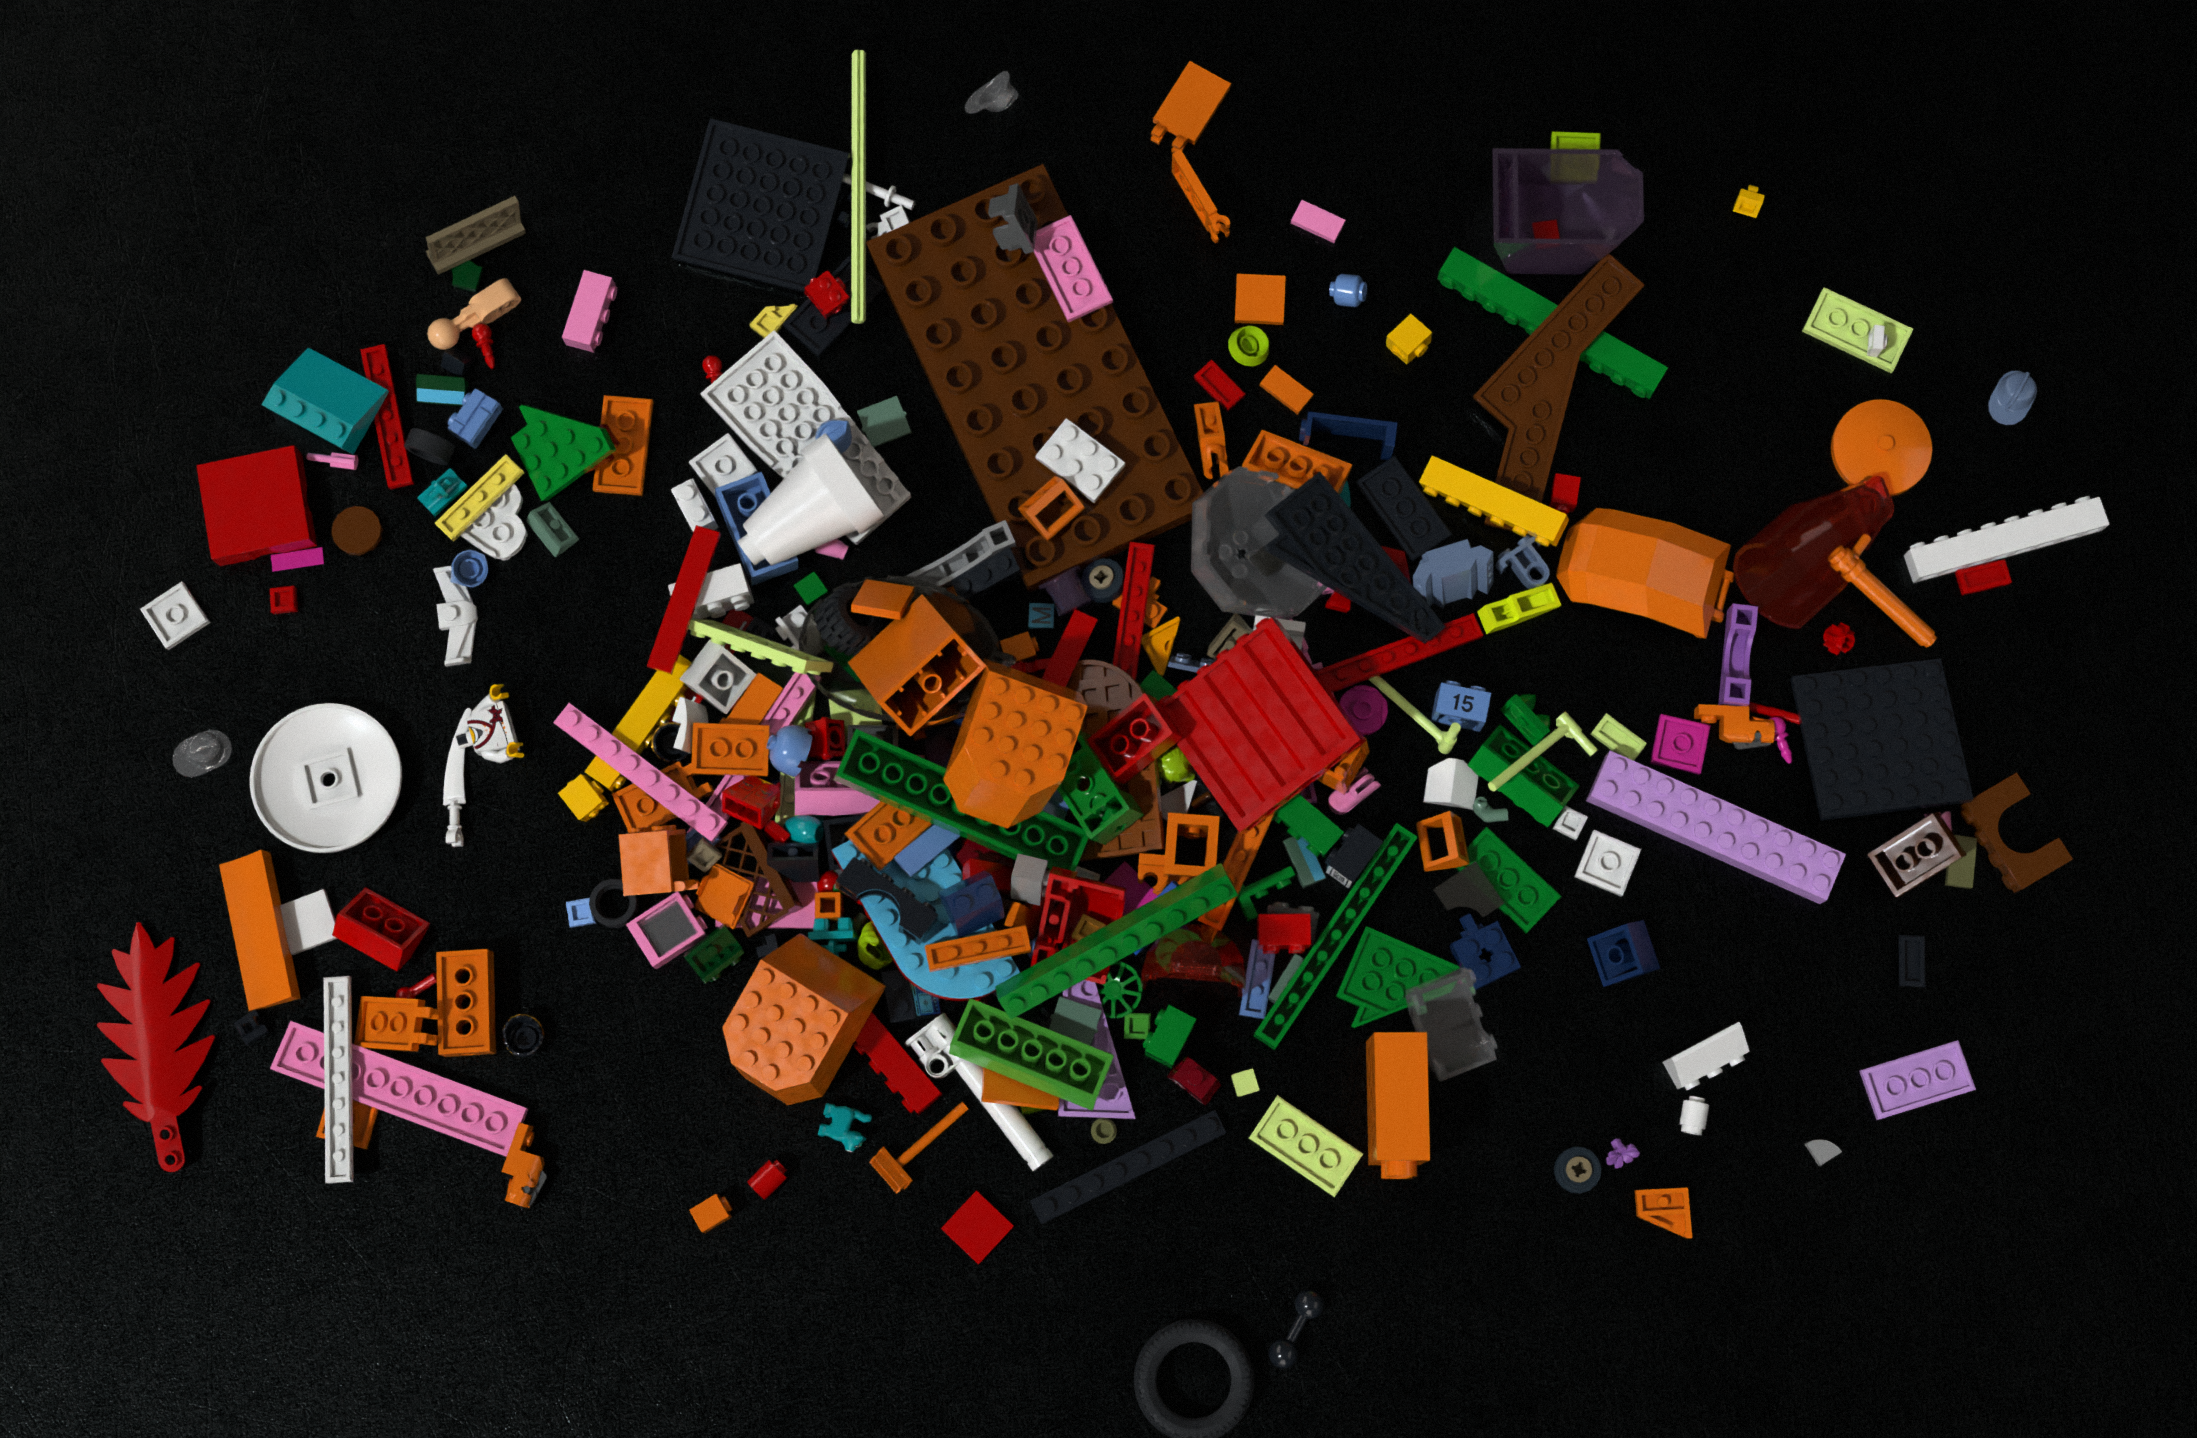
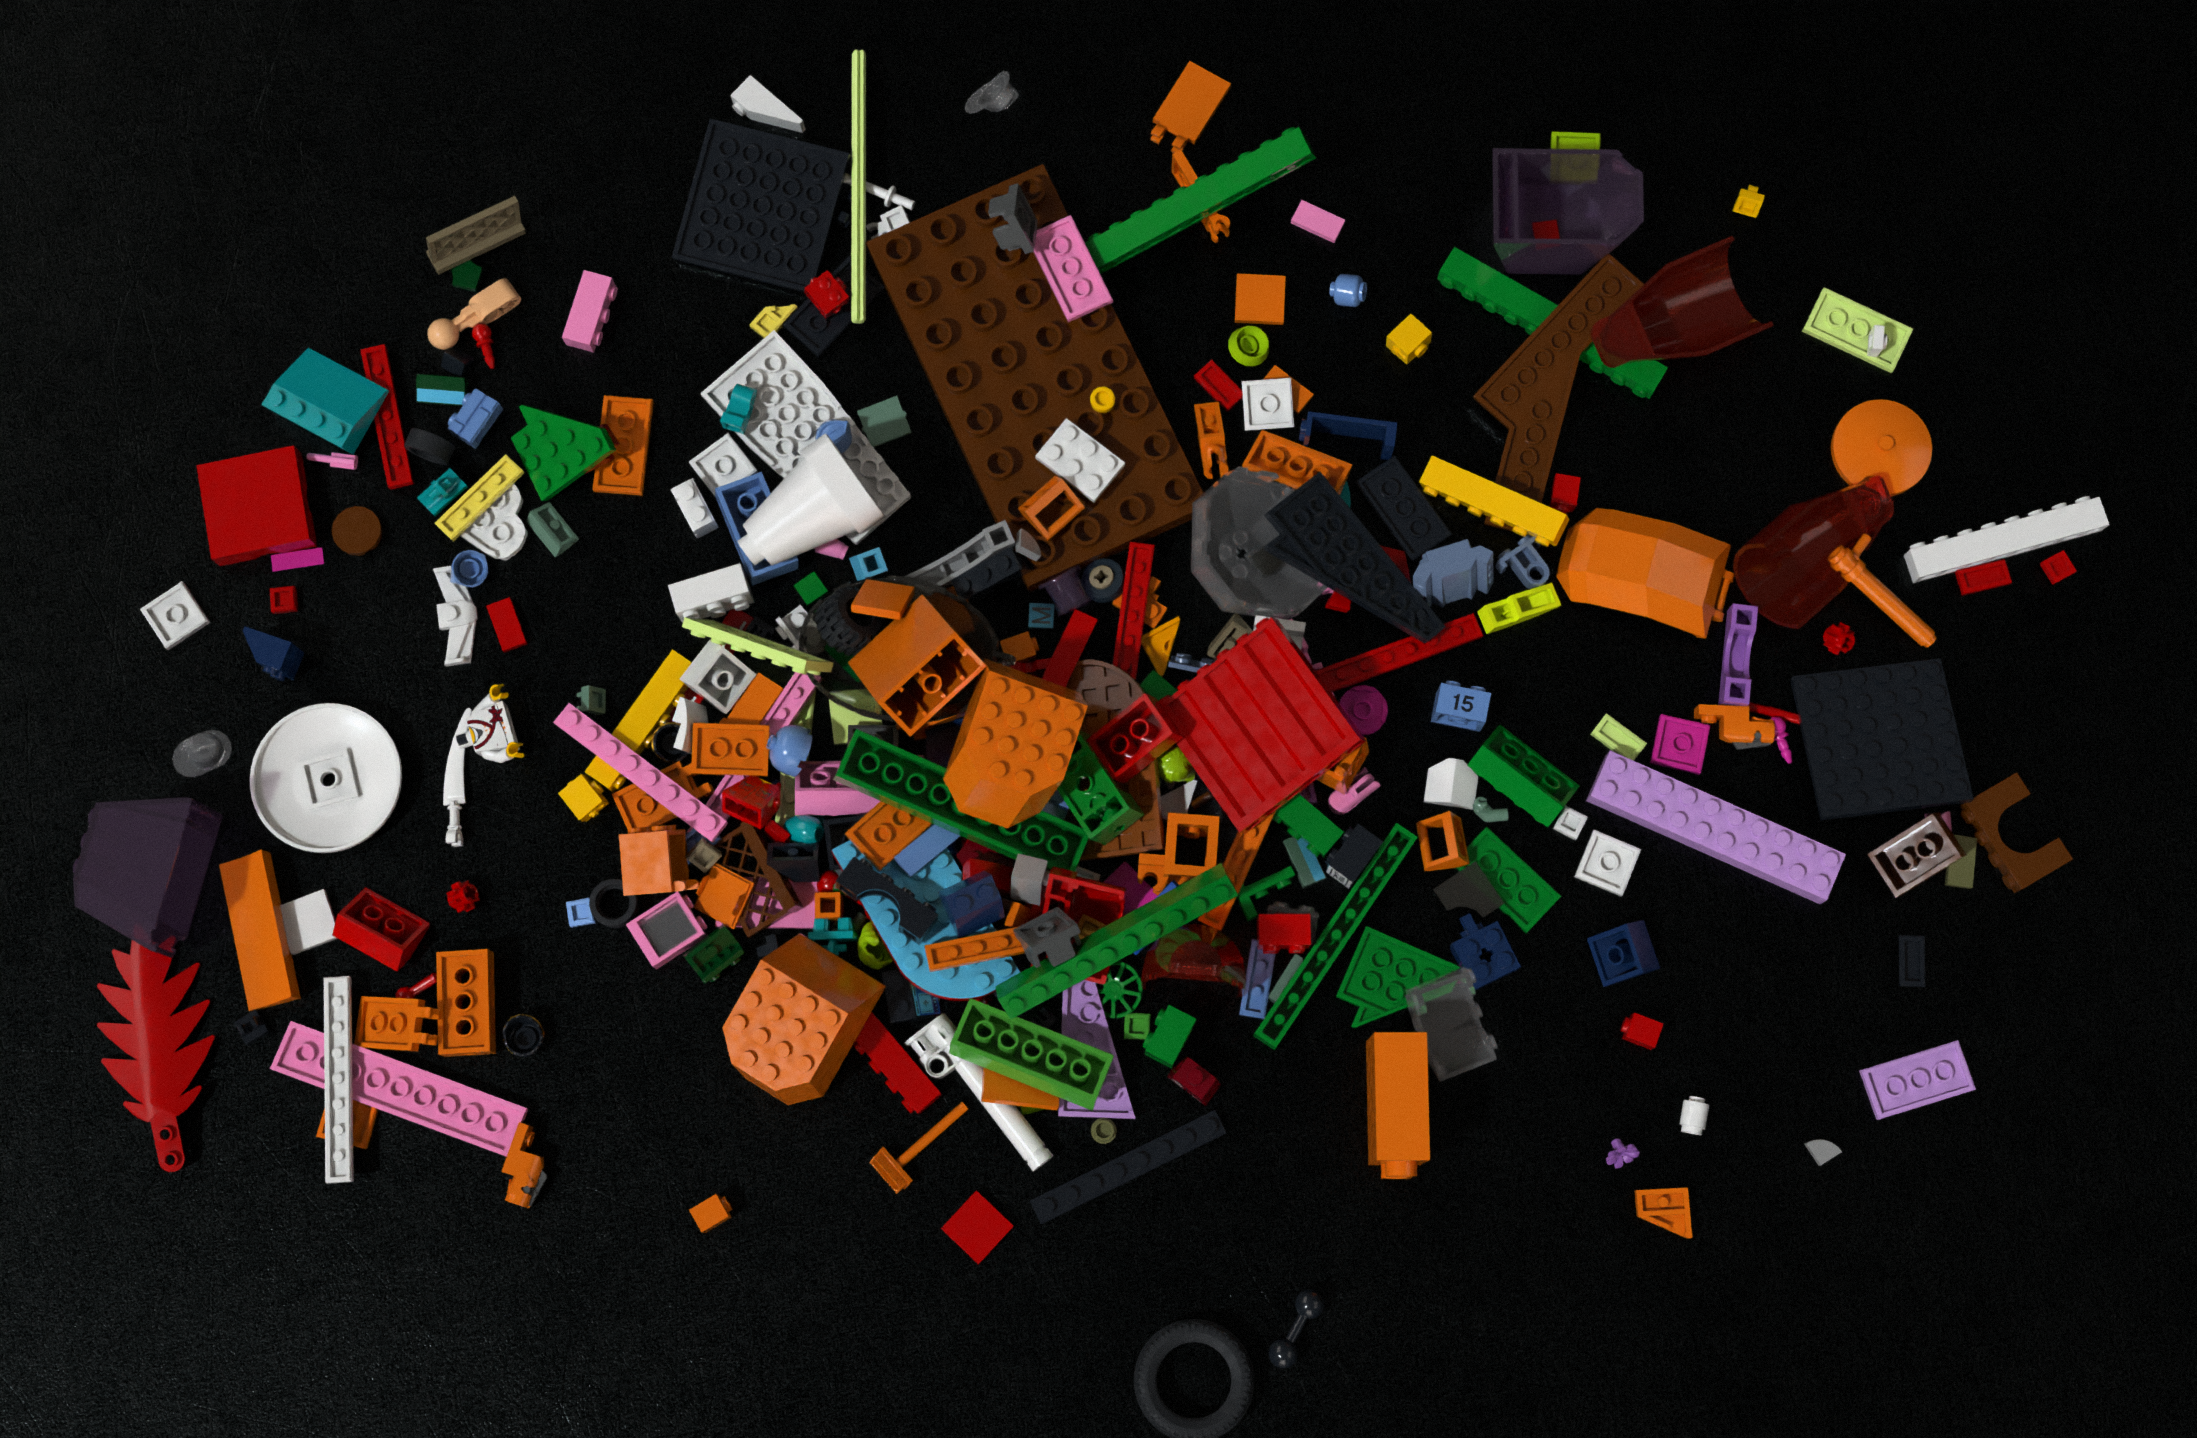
(146, 867): none -> clear purple windscreen
(276, 655): none -> dark blue slope
(463, 896): none -> red gear
(506, 624): none -> red tile
(592, 700): none -> sand green tile
(683, 600): red tile -> none
(712, 366): red bar -> none
(739, 409): none -> teal leg
(764, 107): none -> white slope
(768, 1178): red brick -> none
(827, 738): red head -> none
(840, 1126): teal animal -> none
(868, 564): none -> medium azure brick
(1027, 545): none -> light grey tile
(1051, 934): none -> dark grey panel
(1075, 1020): sand green piece -> none
(1102, 399): none -> yellow tile
(1200, 199): none -> green brick
(1245, 1082): yellowish green piece -> none
(1268, 404): none -> white tile
(1305, 1146): yellowish green tile -> none
(1445, 739): yellowish green bar -> none
(1520, 713): green tile -> none
(1566, 727): yellowish green bar -> none
(1567, 1175): black wheel -> none
(1641, 1030): none -> red brick
(1678, 313): none -> clear red windscreen
(1707, 1057): white slope -> none
(2012, 397): sand blue piece -> none
(2058, 567): none -> red plate

